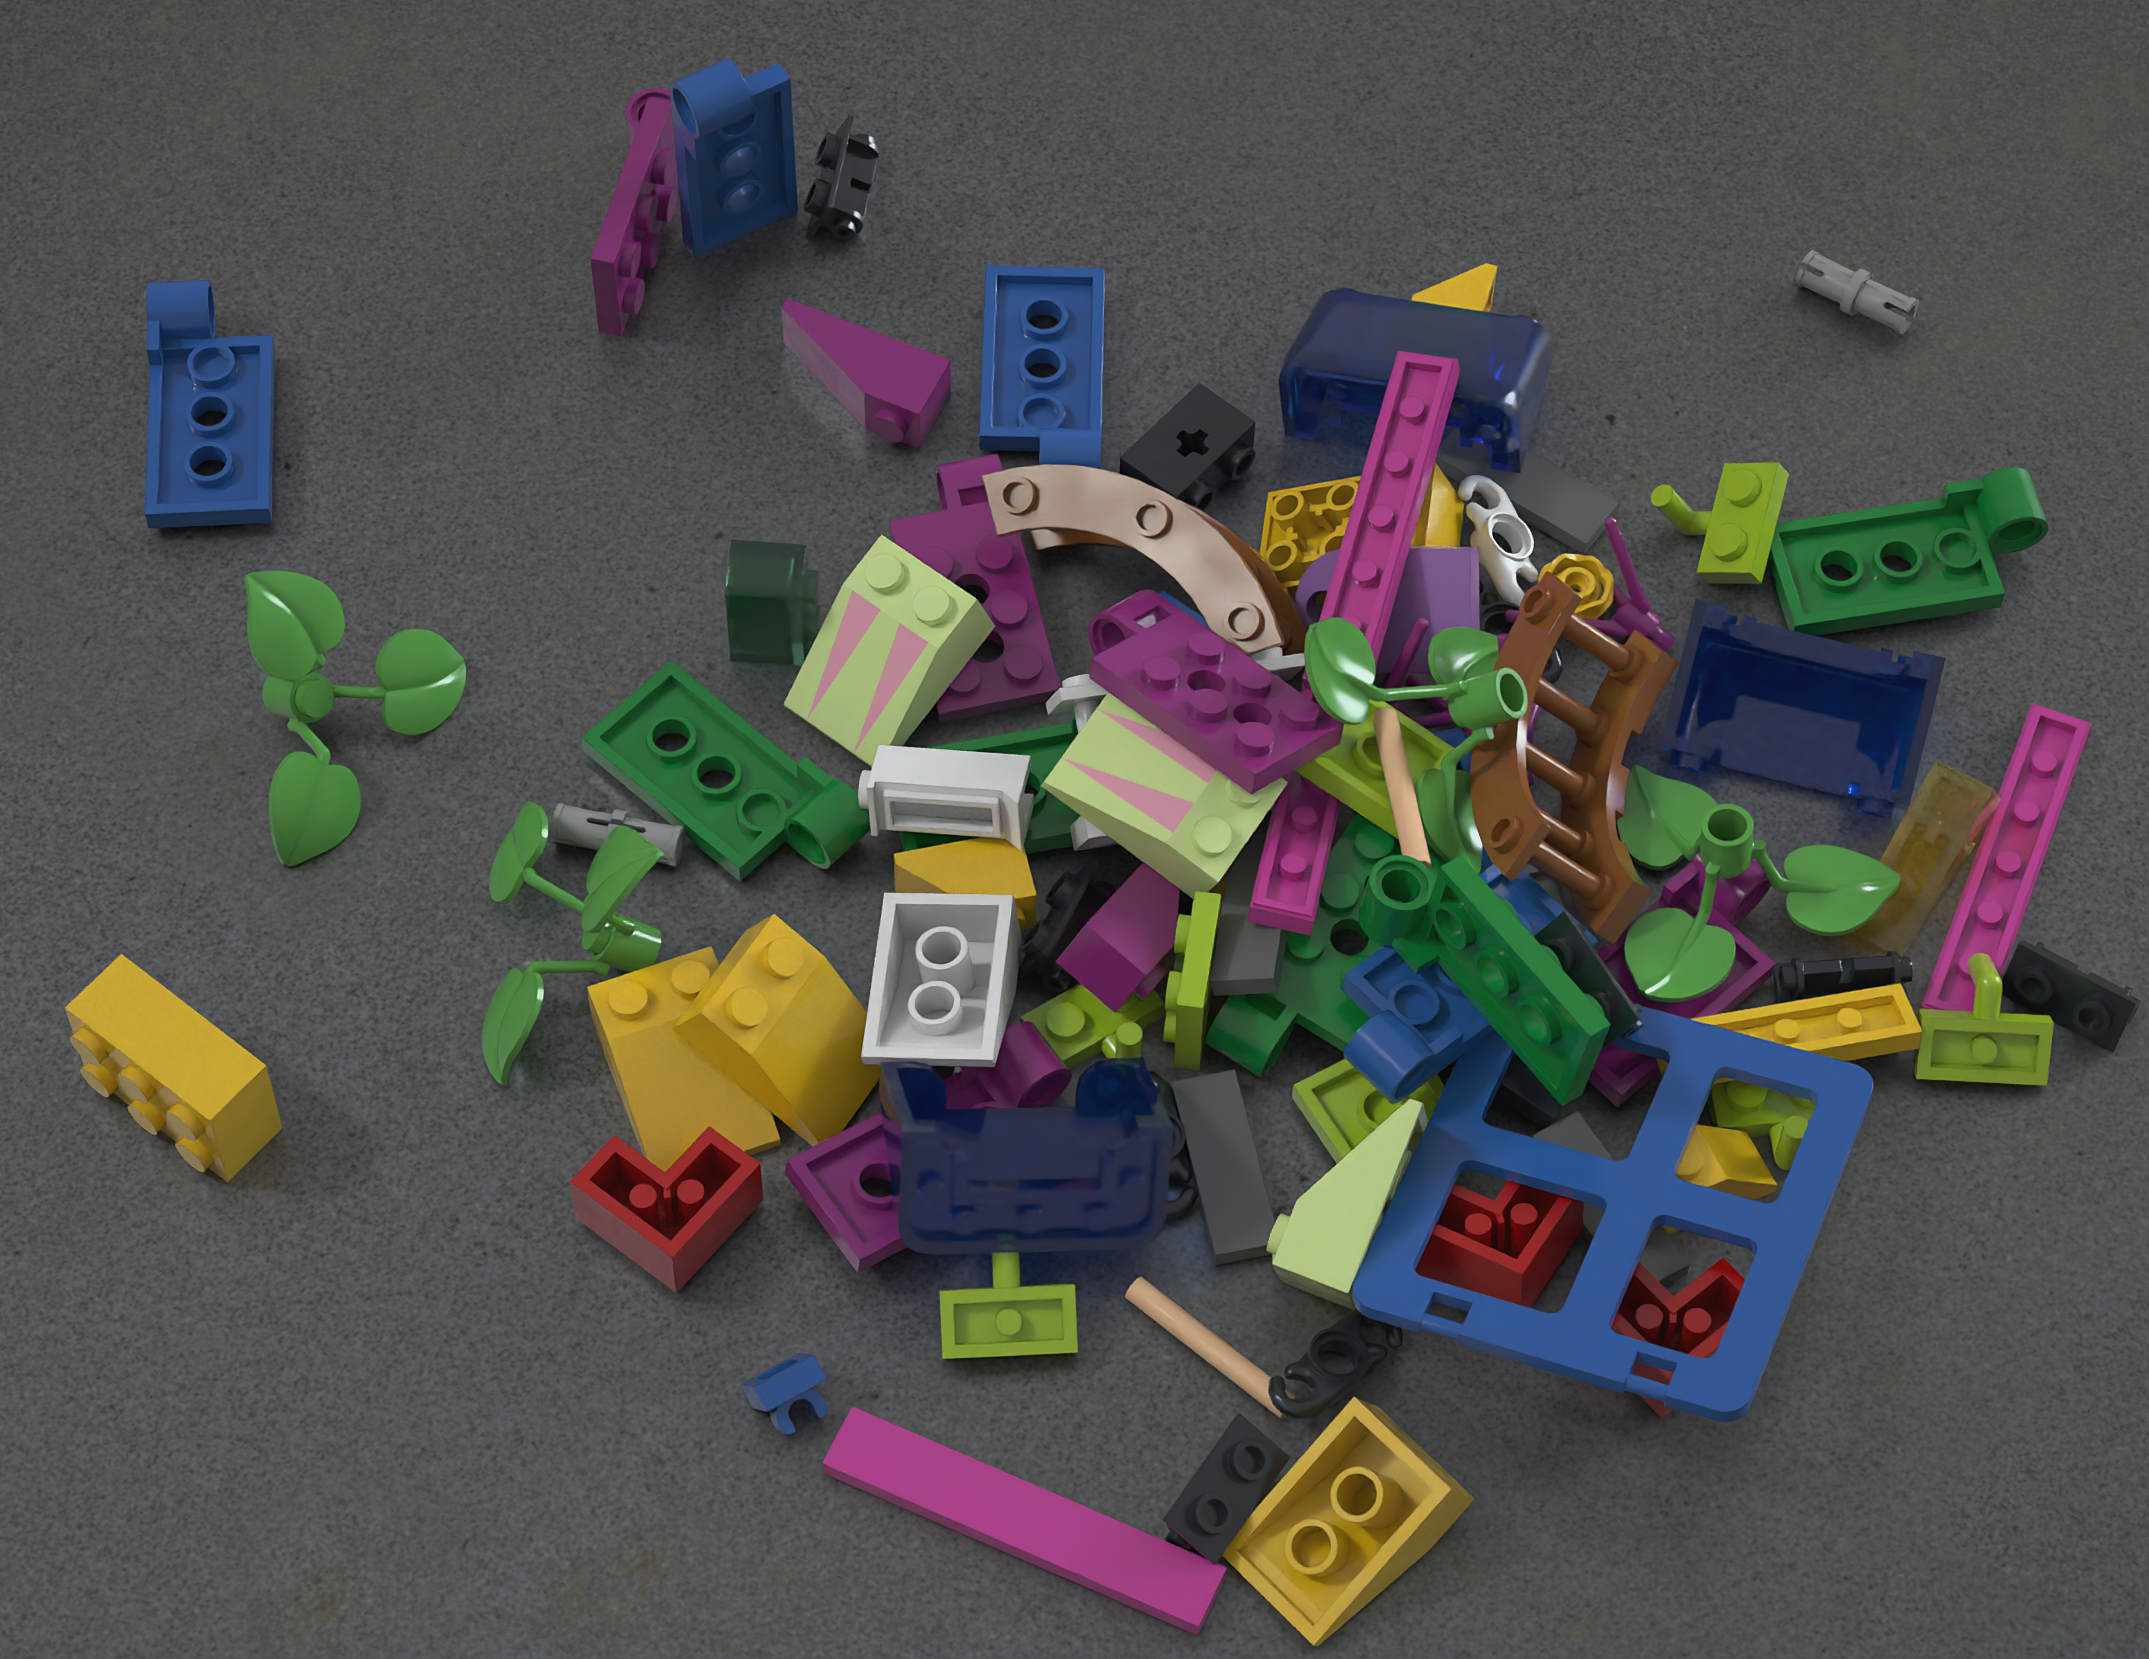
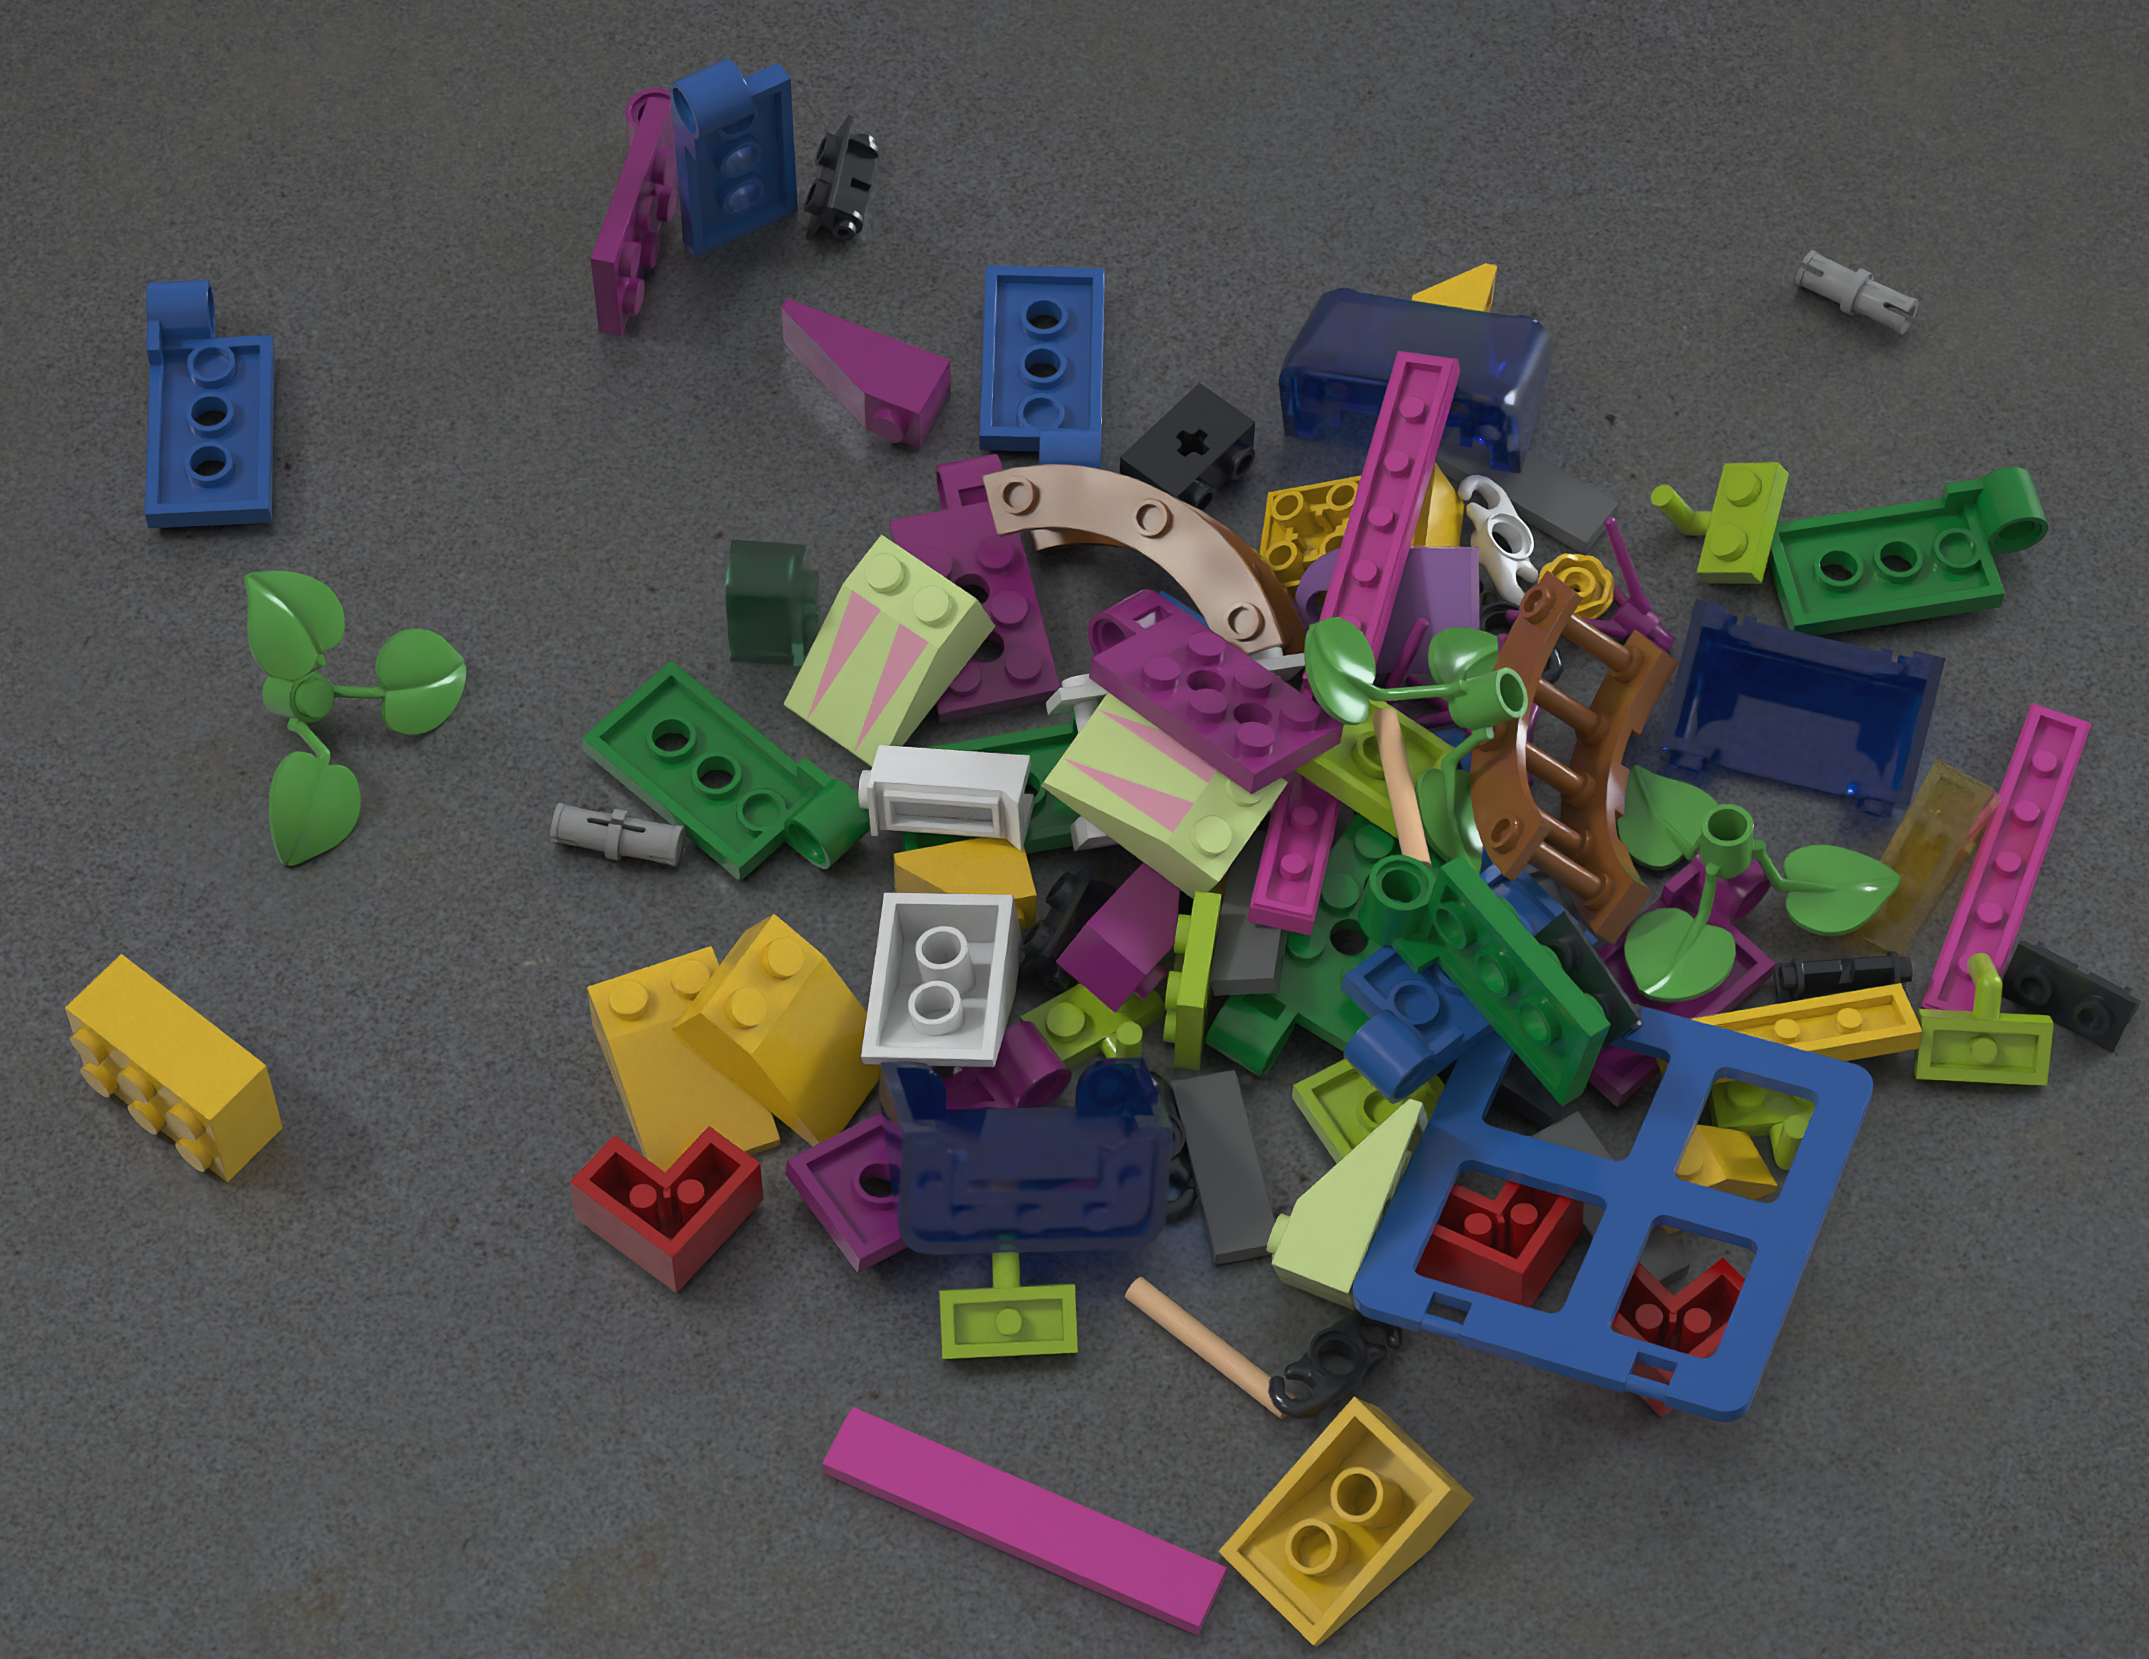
(607, 935): bright green plant -> none
(782, 1385): blue tile -> none
(1224, 1490): black hinge -> none

